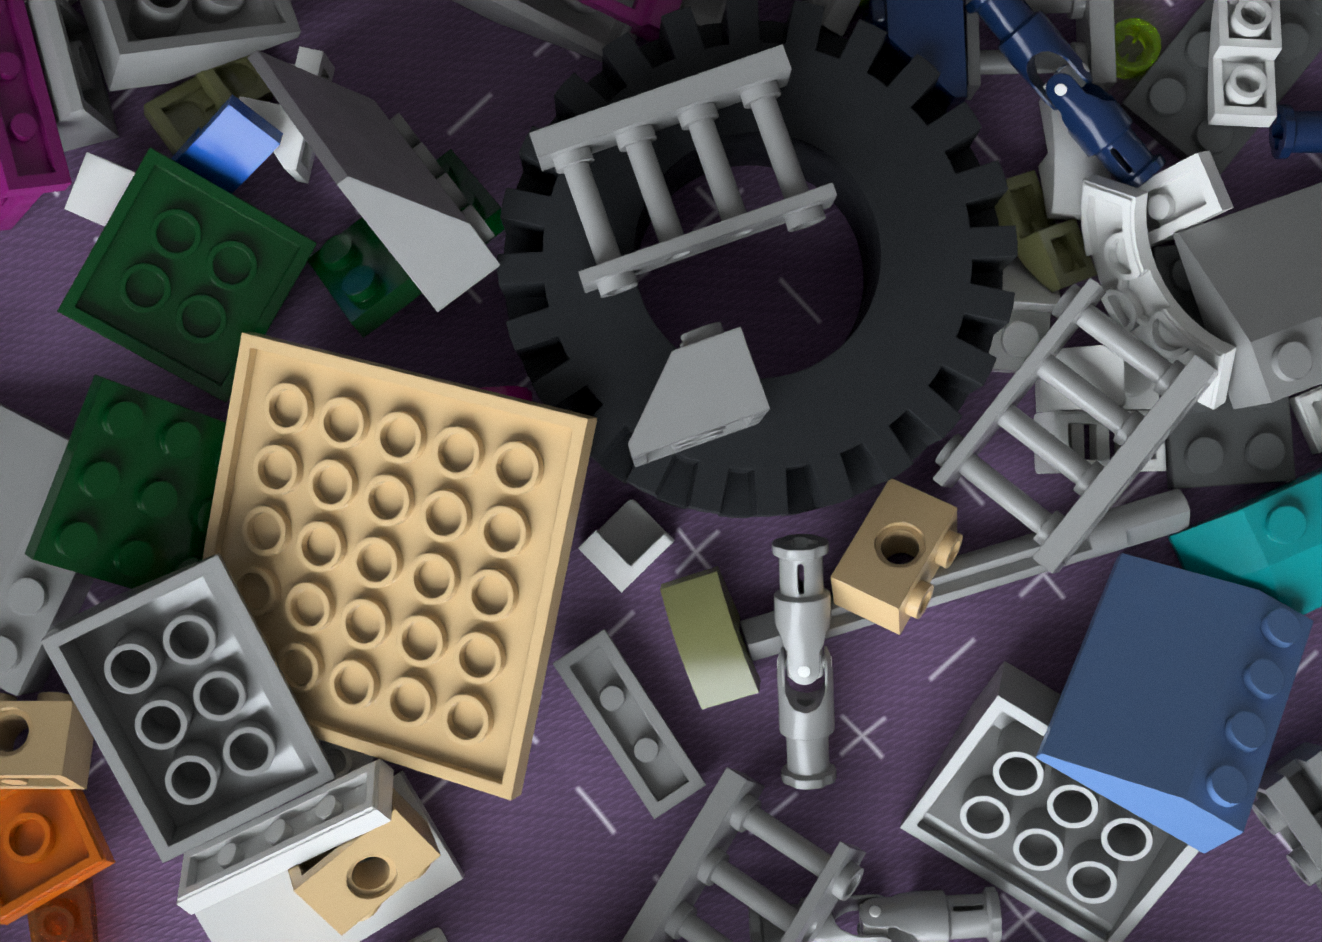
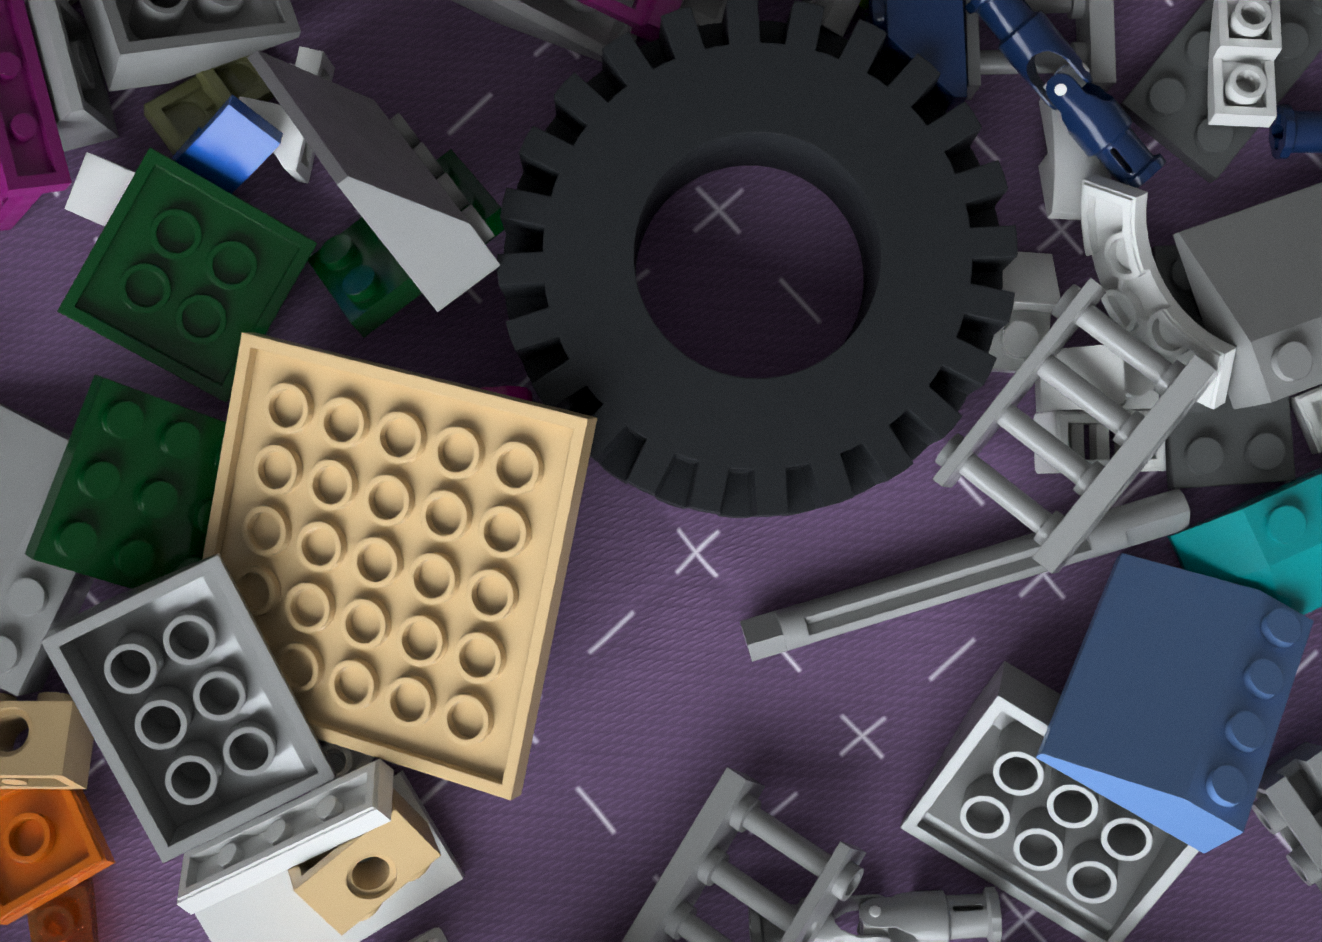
(626, 544): white panel -> none
(629, 723): light grey plate -> none
(694, 105): light grey fence -> none
(700, 395): light grey slope -> none
(709, 638): olive slope -> none
(803, 620): light grey piece -> none
(897, 523): tan brick -> none
(1047, 250): olive slope -> none
(1150, 39): clear neon green bush -> none
(1184, 197): white slope -> none

